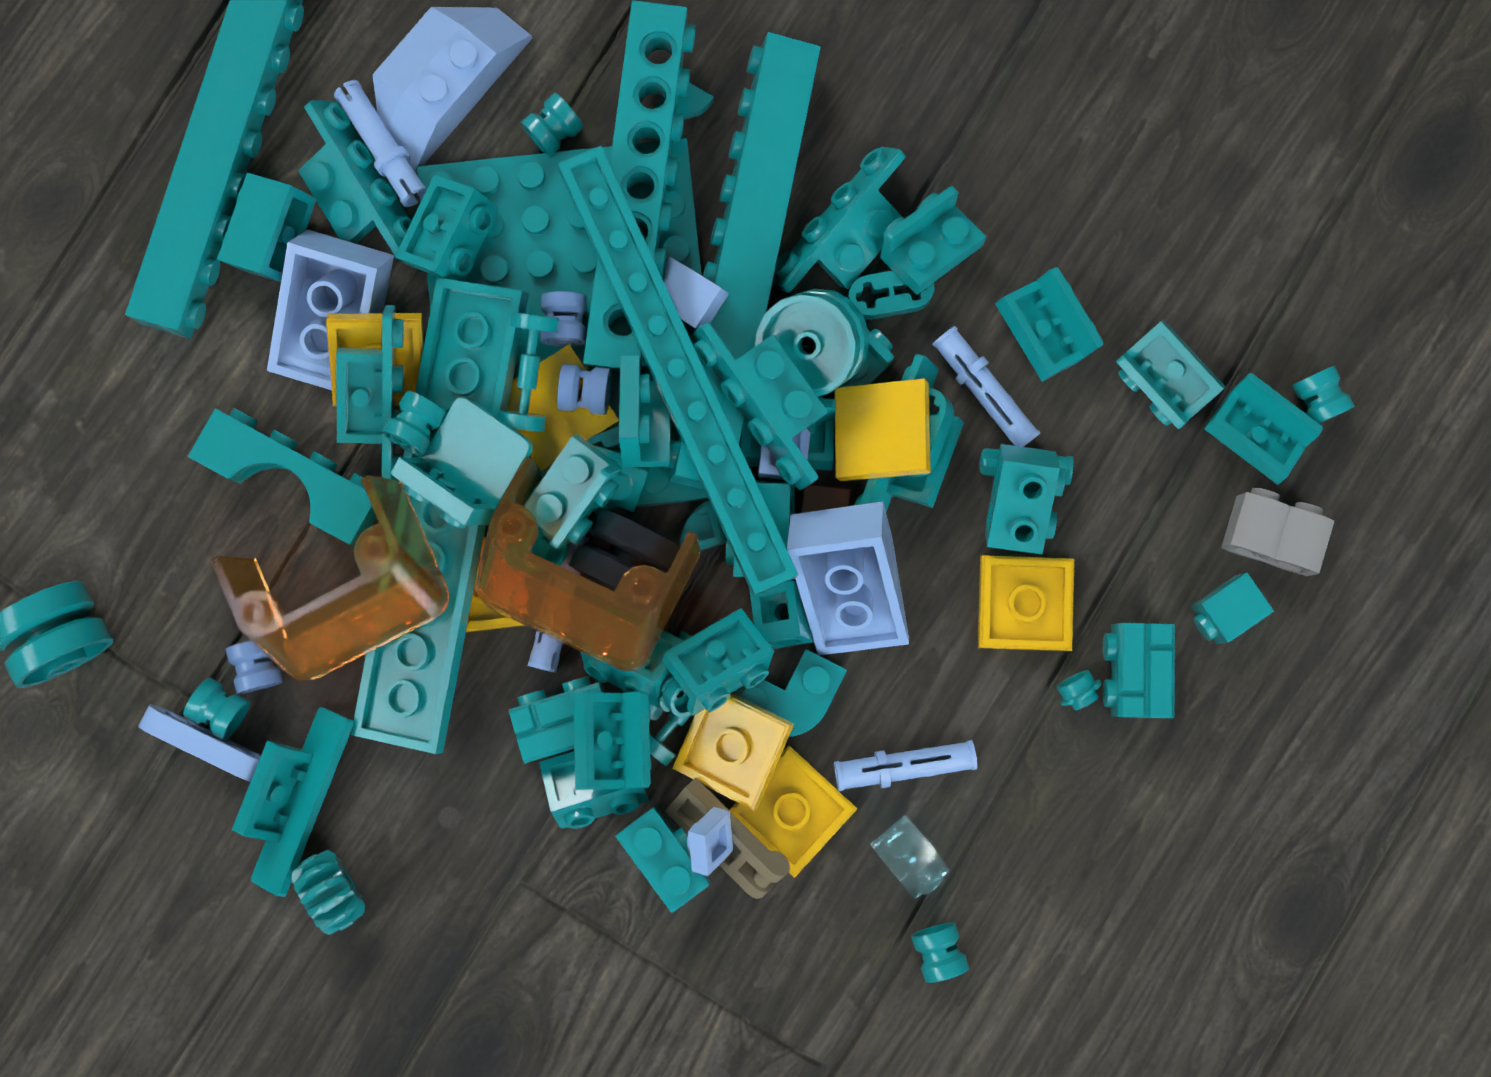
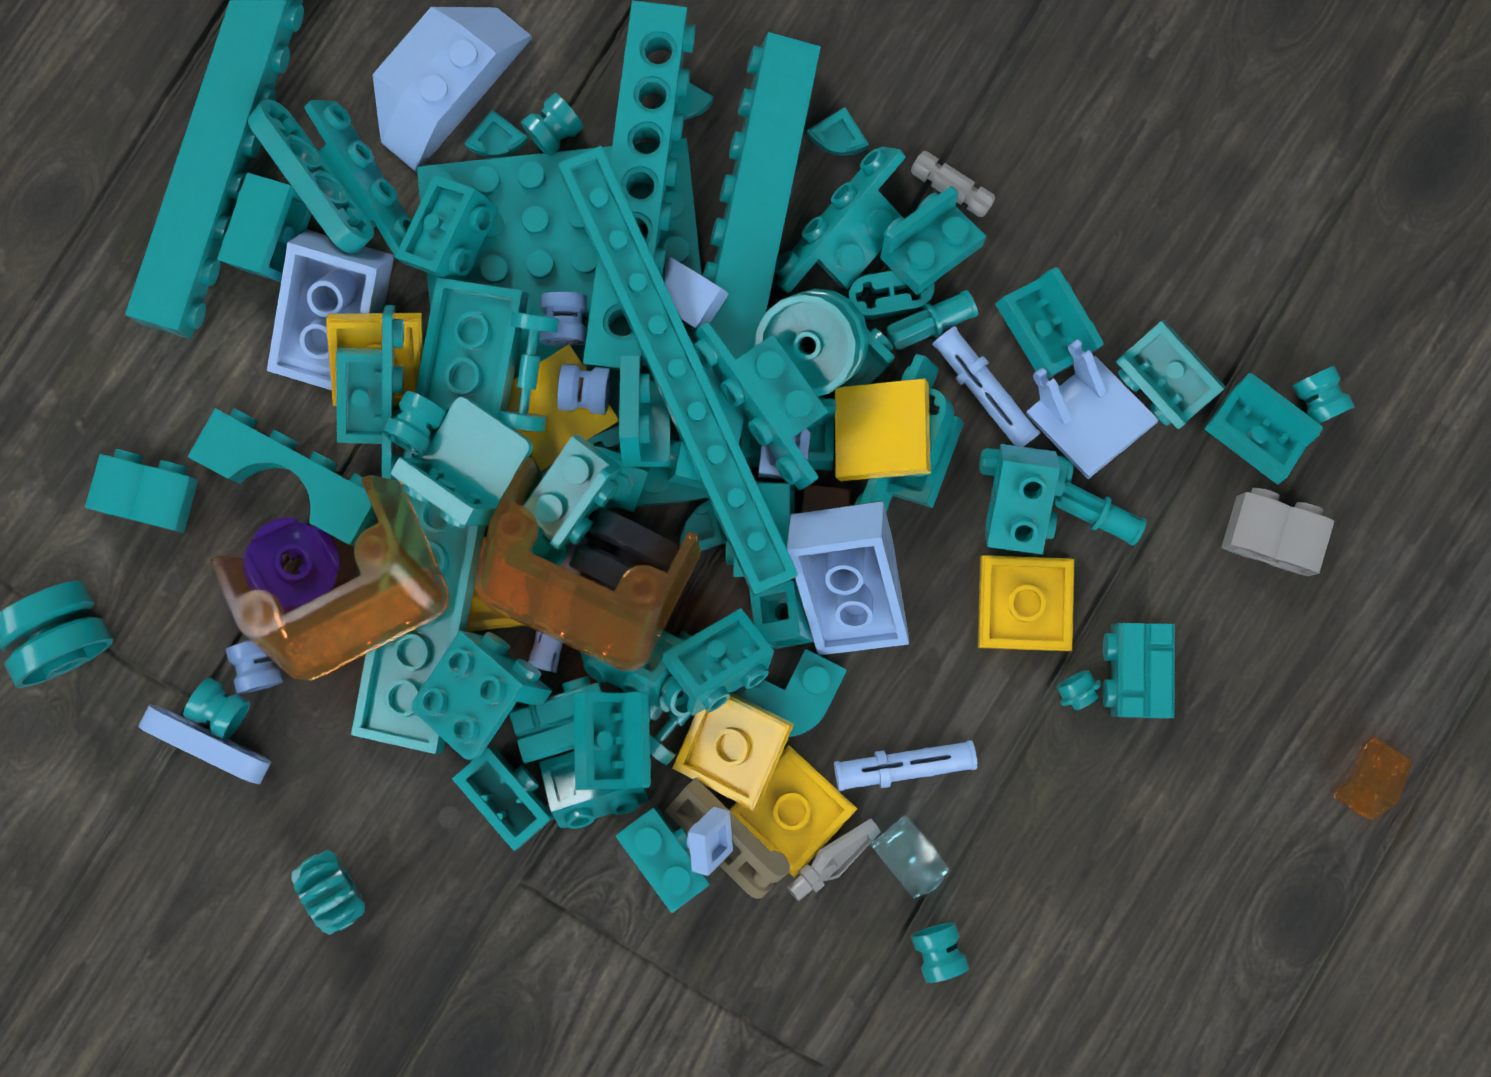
(142, 492): none -> teal brick
(288, 797): teal bracket -> none
(298, 540): none -> dark purple plate
(310, 176): none -> teal beam
(390, 158): light blue pin -> none
(476, 691): none -> teal bracket
(495, 137): none -> teal tile
(504, 796): none -> teal brick
(833, 859): none -> light grey piece
(838, 135): none -> teal tile
(932, 320): none -> teal axle
(942, 177): none -> light grey axle
(1090, 413): none -> light blue plate
(1101, 513): none -> teal axle
(1230, 609): teal brick -> none
(1375, 780): none -> clear orange bracket

